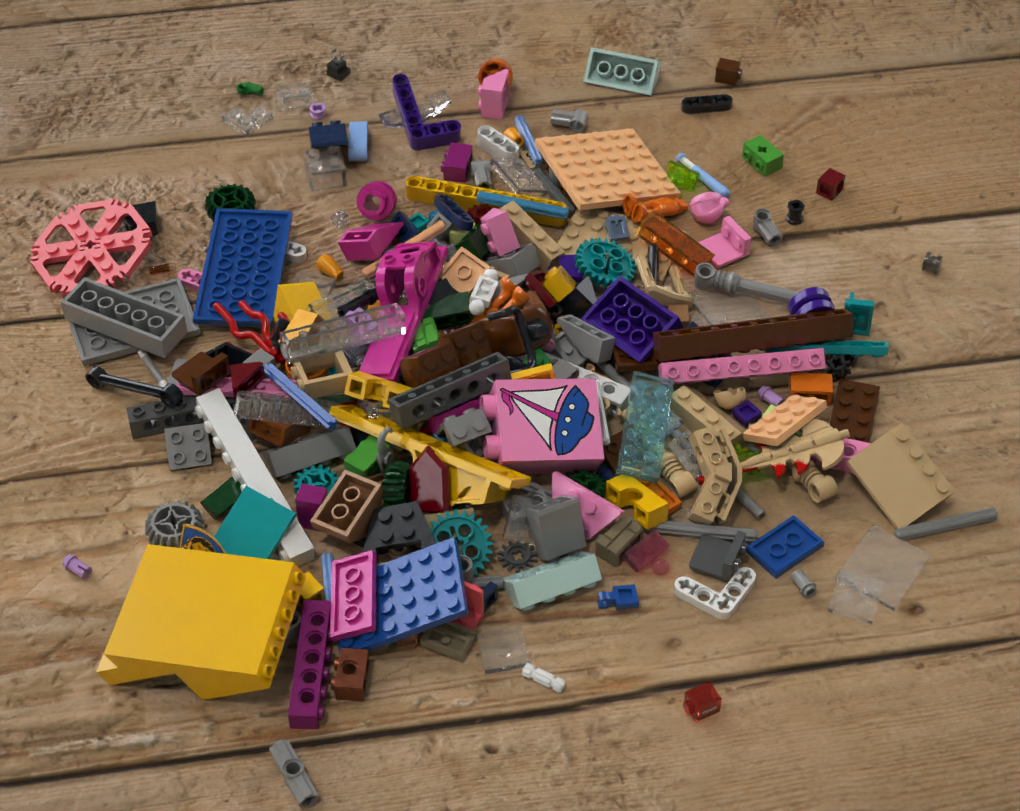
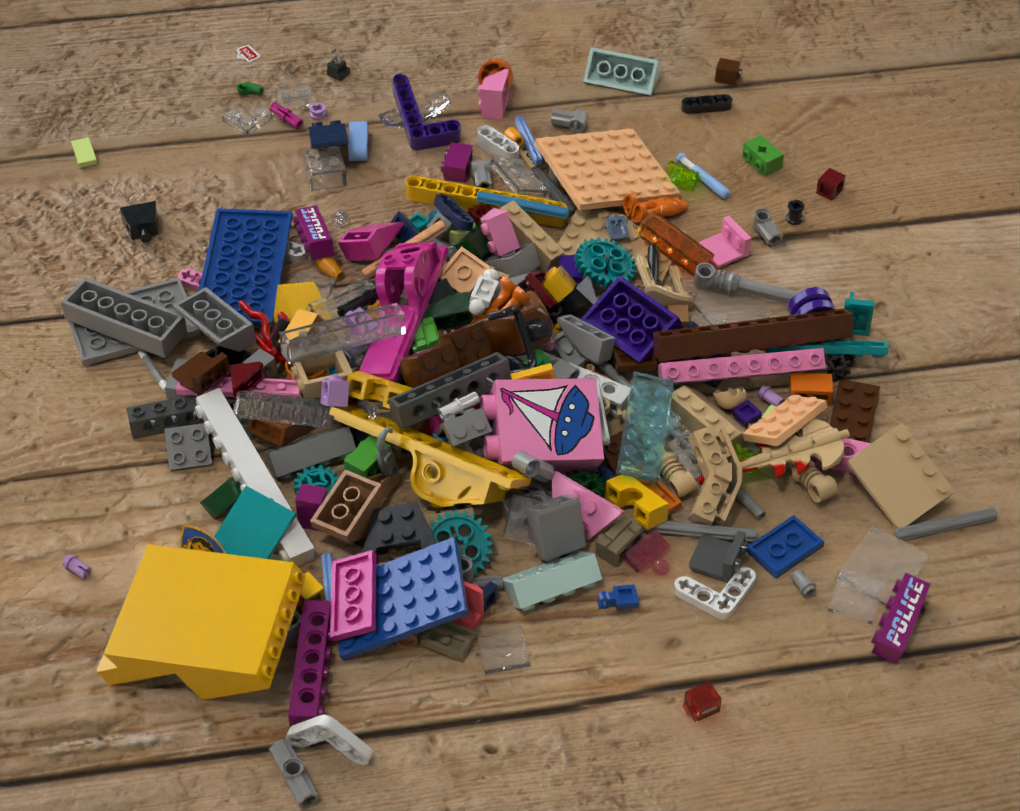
(84, 152): none -> yellowish green tile
(104, 243): coral plate -> none
(159, 268): clear orange piece -> none
(160, 523): light grey gear -> none
(170, 394): black piece -> none
(217, 320): none -> light grey slope
(229, 198): dark green gear -> none
(248, 53): none -> sticker
(286, 115): none -> dark pink pin
(300, 396): axle -> none
(313, 232): none -> magenta brick
(329, 729): none -> white beam
(334, 391): none -> lavender brick
(351, 686): copper brick -> none
(369, 208): dark pink piece -> none
(396, 484): dark green gear -> none
(430, 482): dark red tile -> none
(459, 405): none -> white axle
(514, 549): dark grey gear -> none
(532, 467): none -> light grey piece
(543, 677): white axle -> none
(708, 207): bright pink piece -> none
(900, 619): none -> magenta brick
(932, 263): clear smoke wheel -> none

